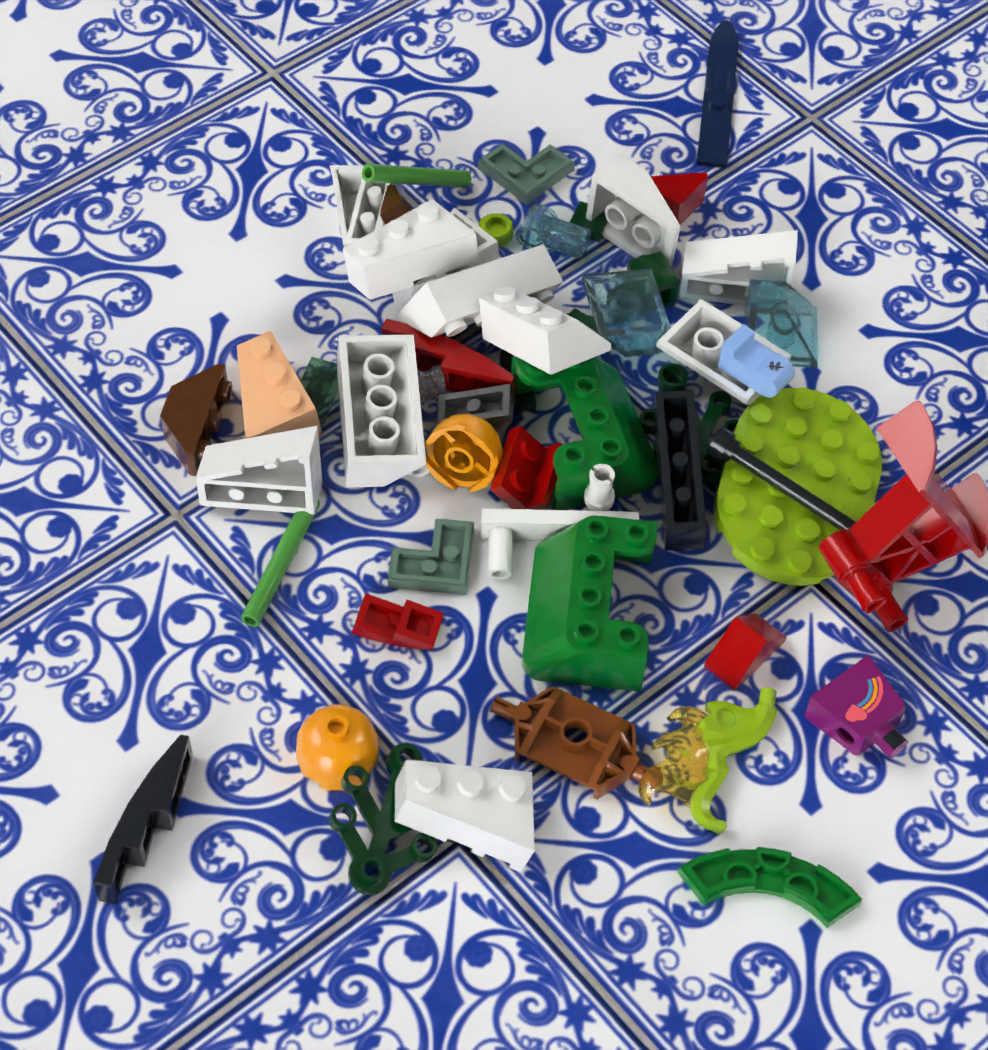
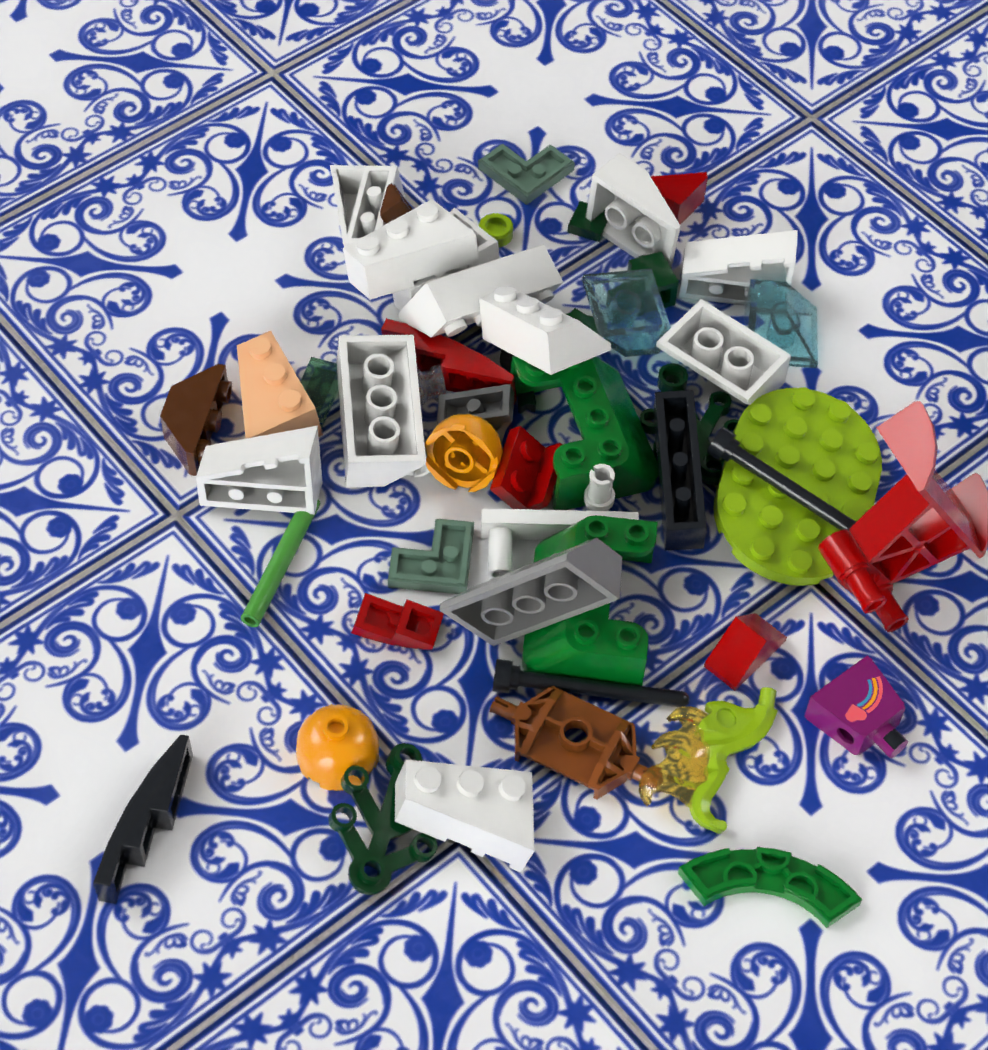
(416, 175): bright green piece -> none
(510, 677): none -> black piece
(539, 593): none -> light grey slope
(544, 227): clear light blue piece -> none
(718, 97): dark blue piece -> none
(755, 363): light blue leg -> none

